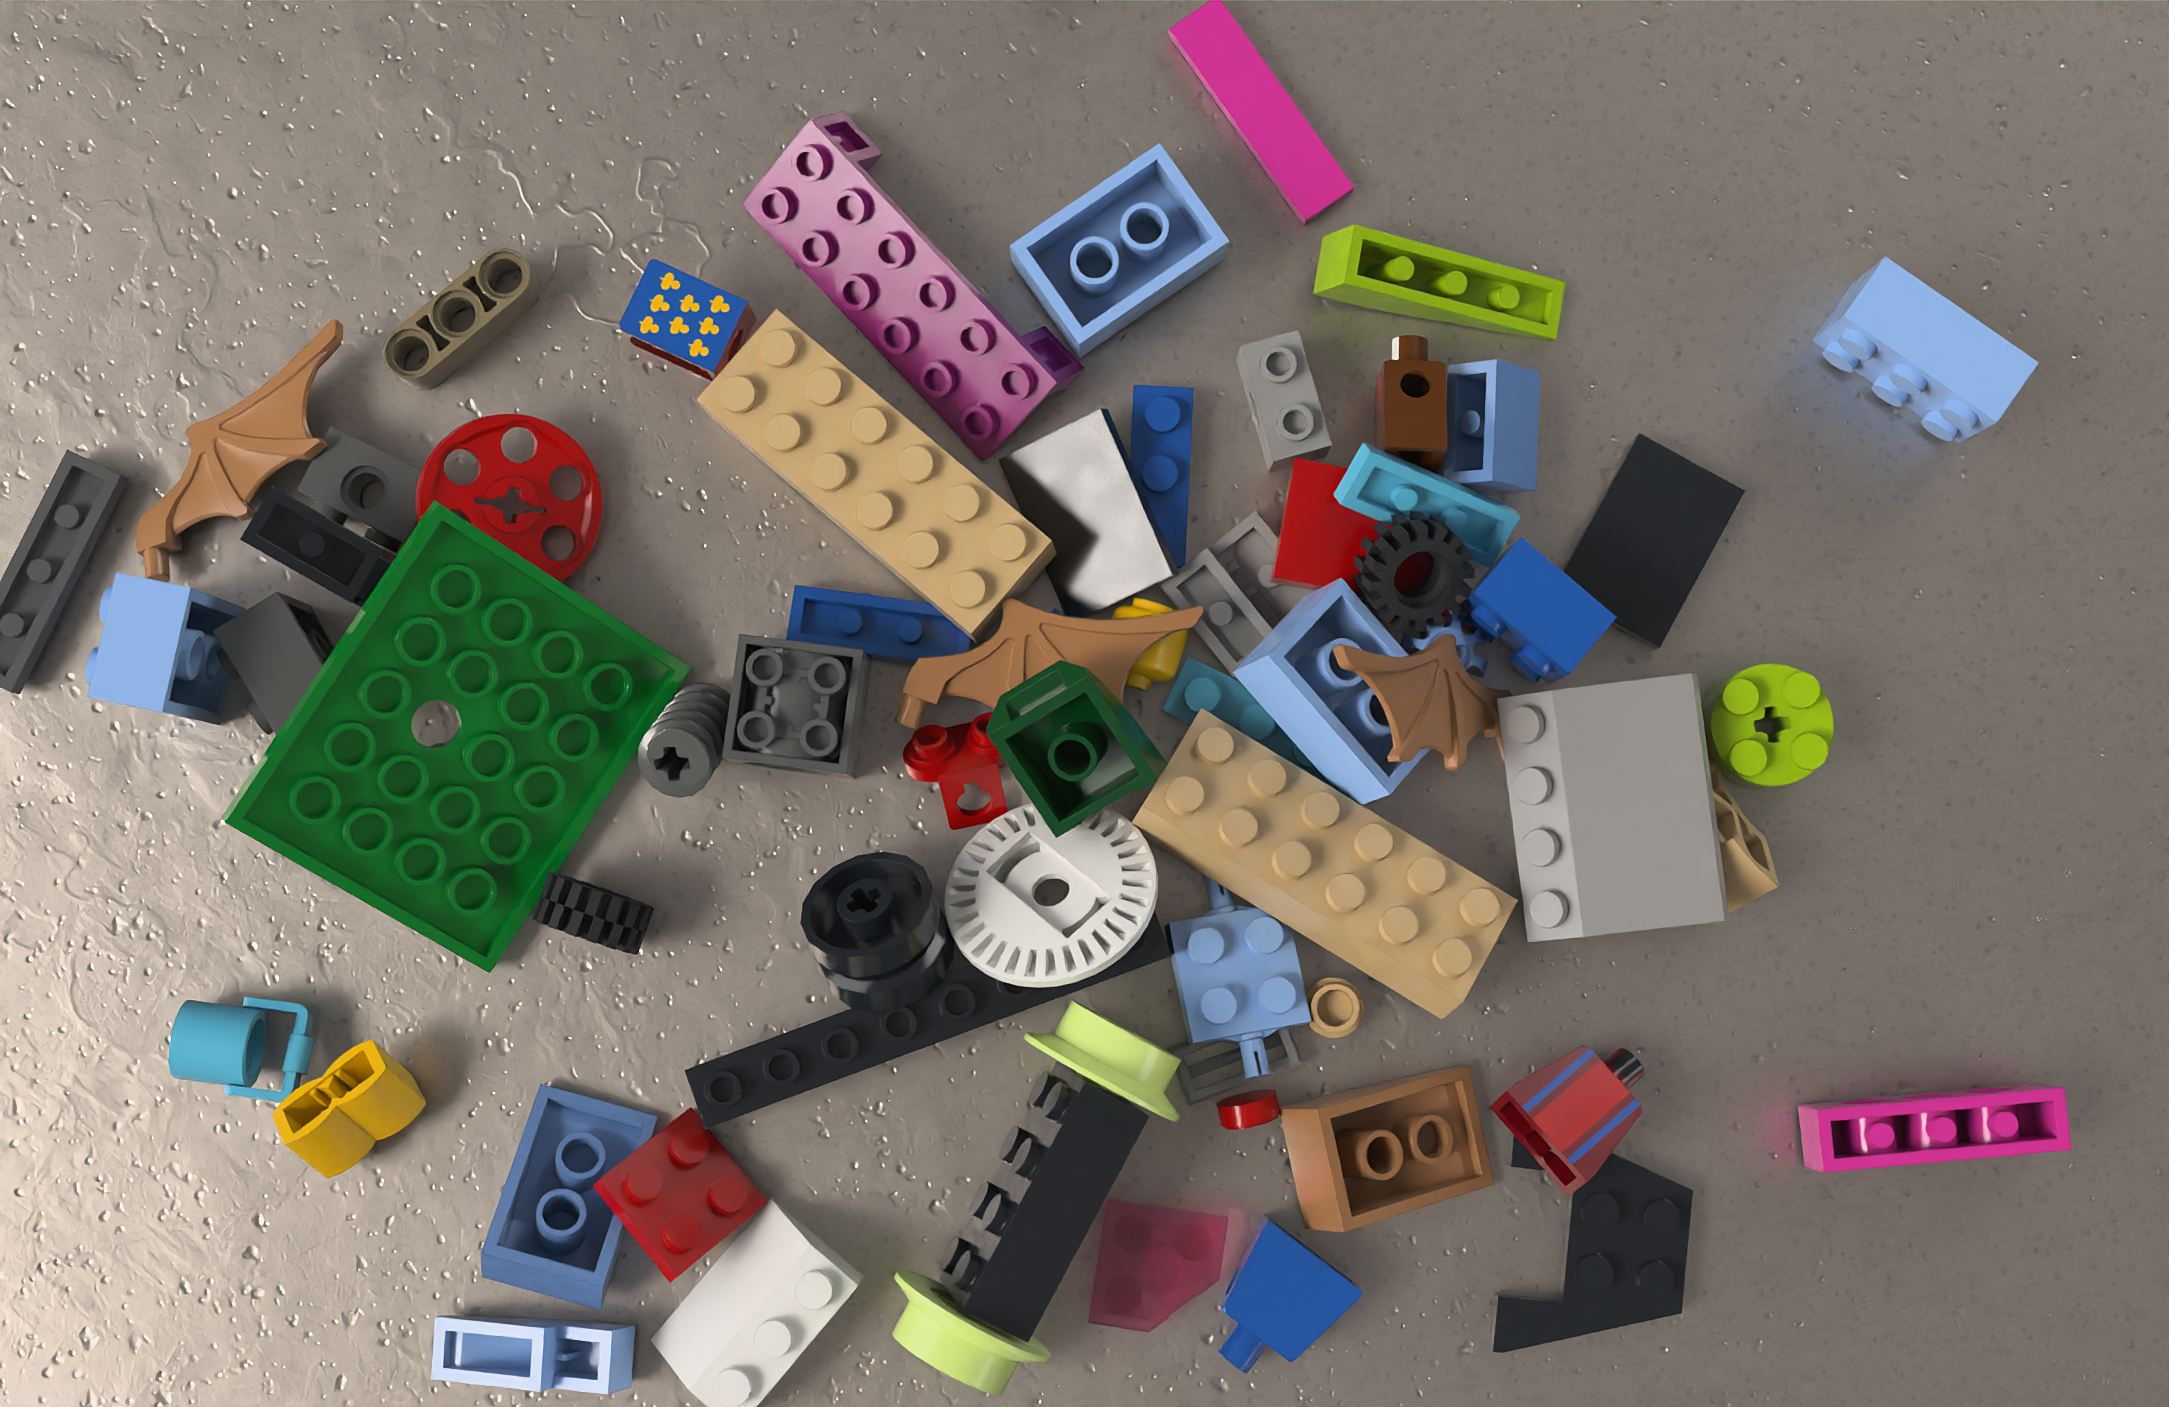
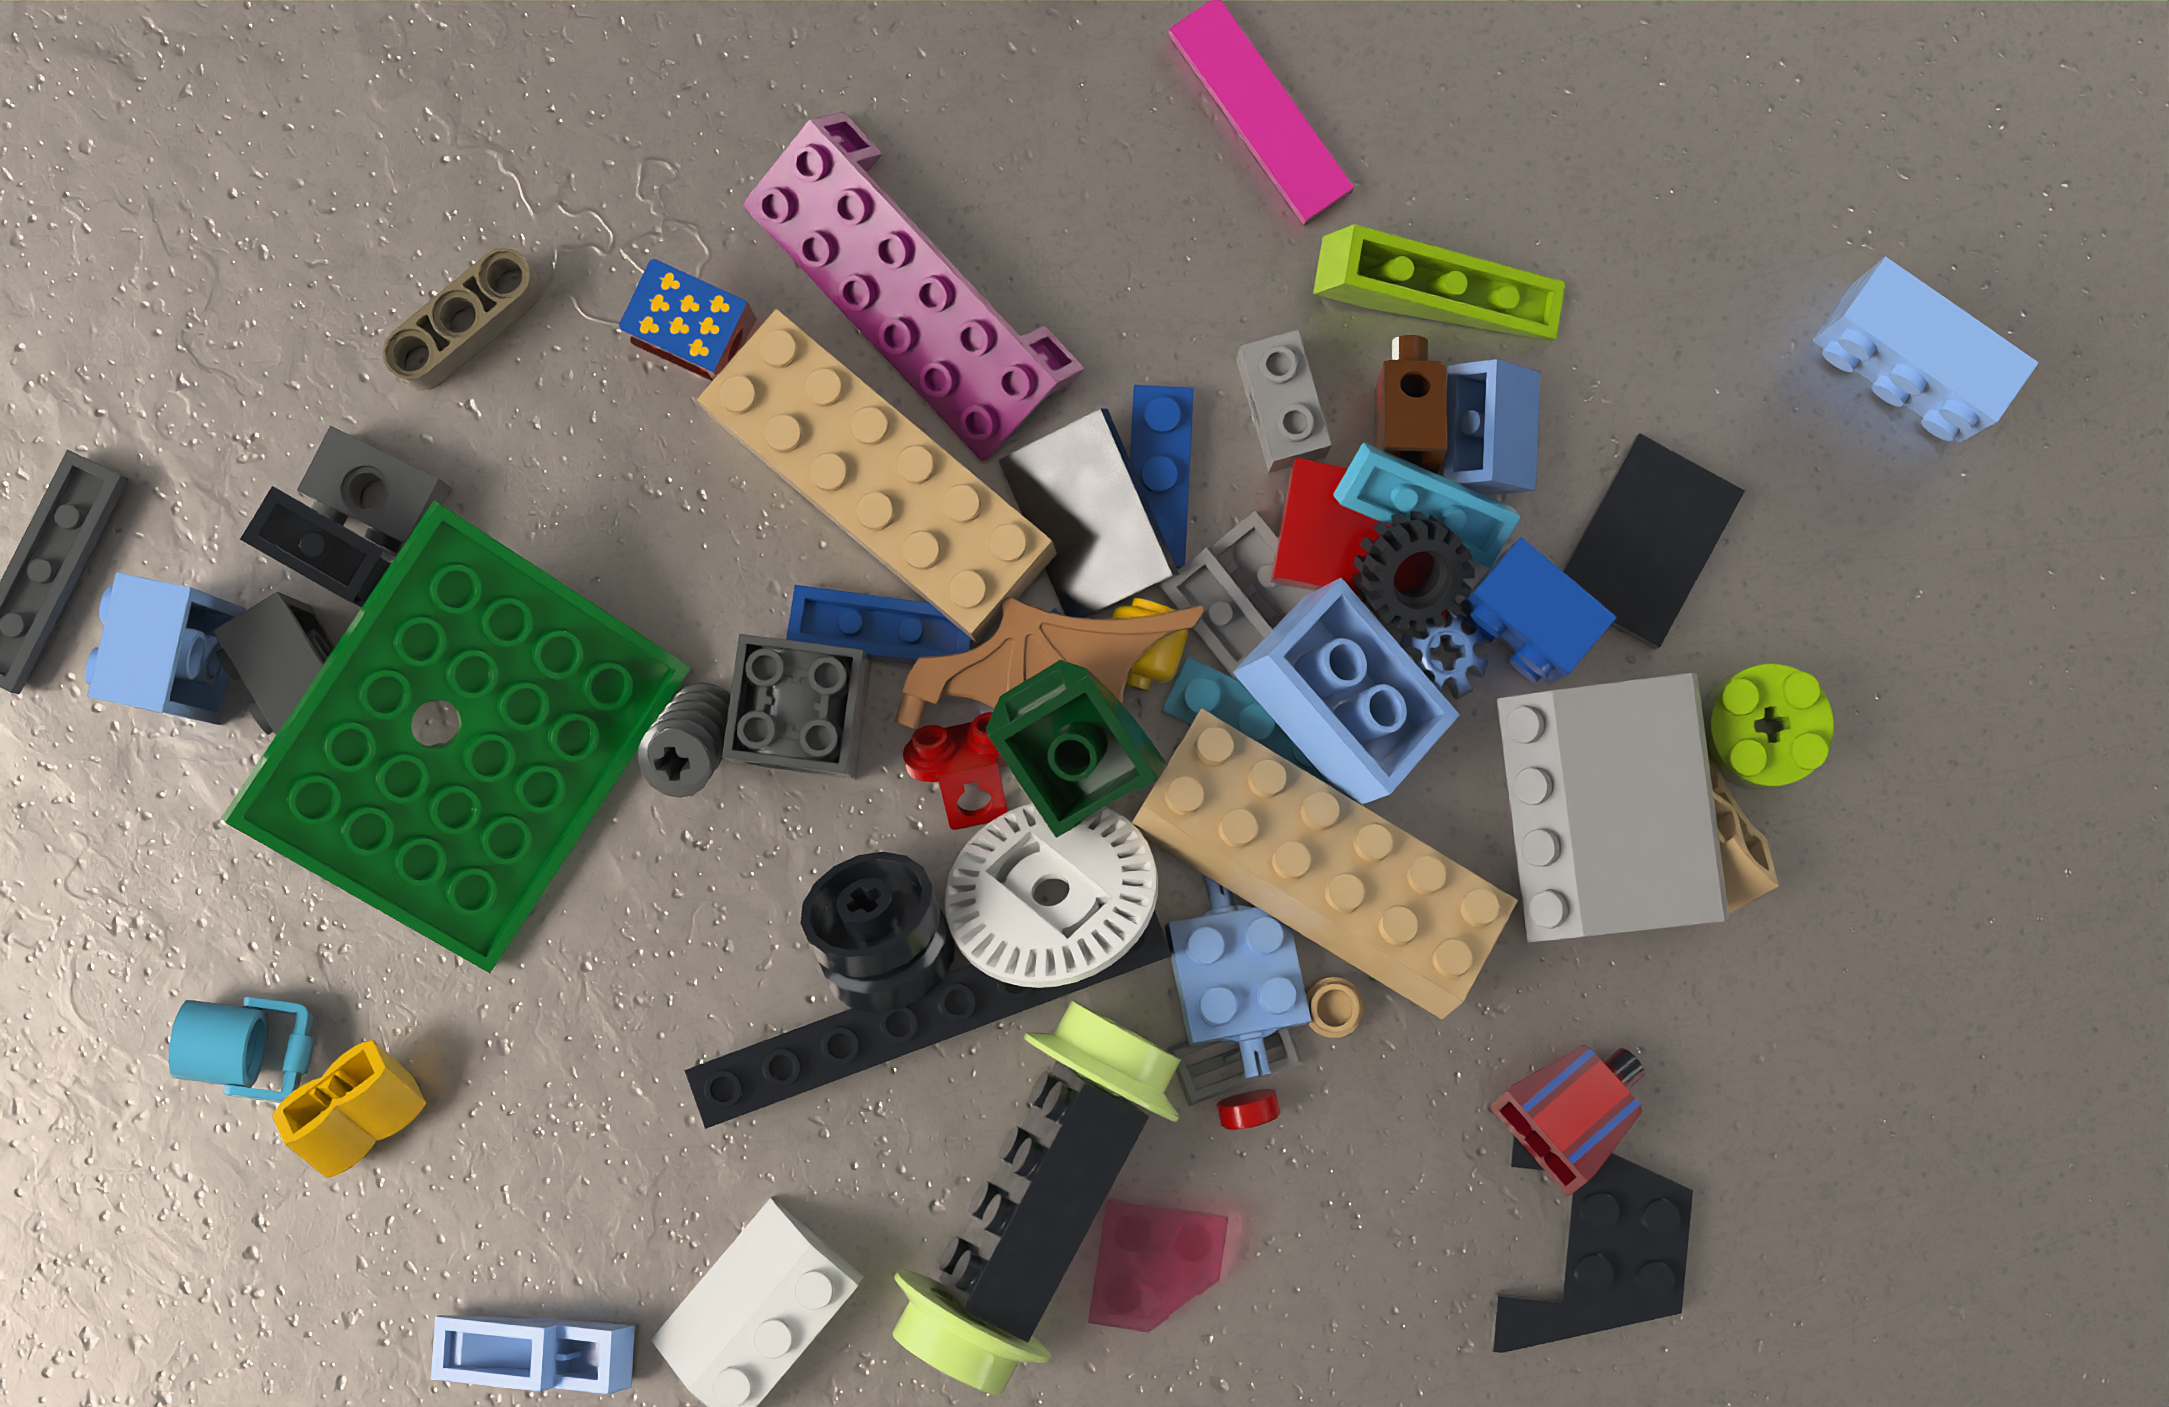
(238, 454): medium nougat animal -> none
(531, 484): red wedge -> none
(550, 1221): medium blue slope -> none
(593, 913): black tyre -> none
(679, 1194): red plate -> none
(1119, 250): light blue brick -> none
(1281, 1297): blue torso -> none
(1386, 1149): medium nougat slope -> none
(1428, 699): medium nougat animal -> none
(1934, 1127): dark pink brick -> none

